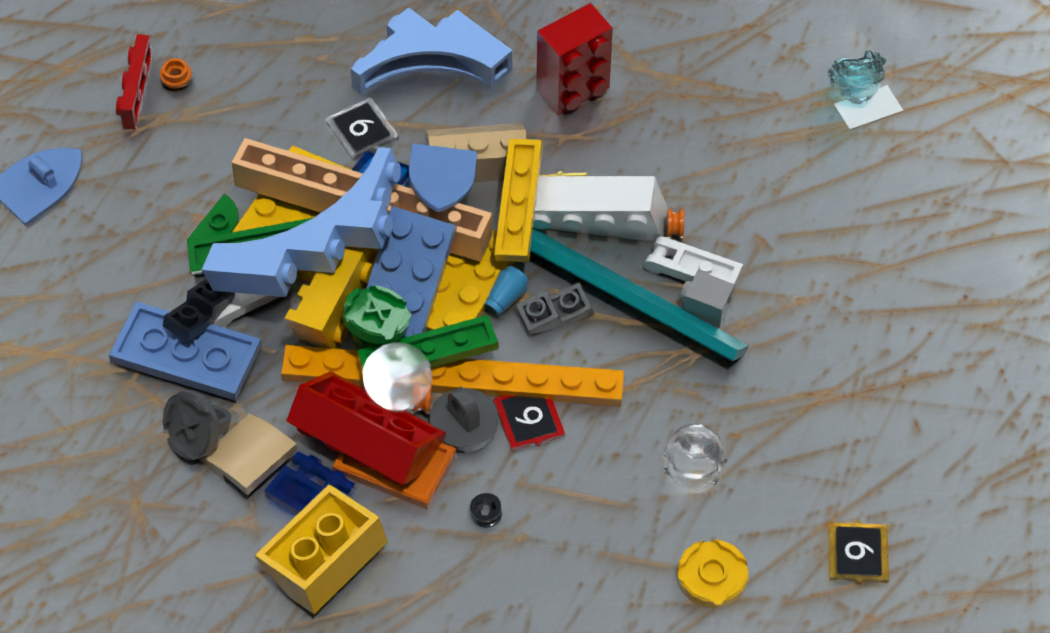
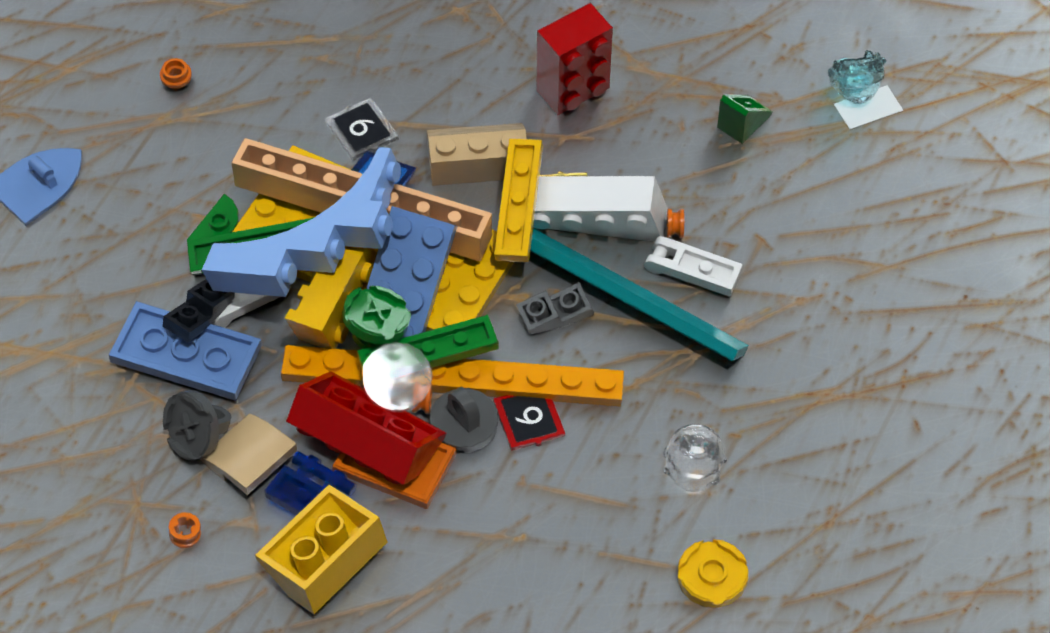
(134, 81): red plate -> none
(181, 540): none -> orange bush
(417, 46): light blue arch -> none
(441, 174): medium blue shield -> none
(494, 515): black bush -> none
(506, 290): dark azure cone -> none
(707, 298): light grey brick -> none
(741, 116): none -> green slope
(858, 552): piece -> none

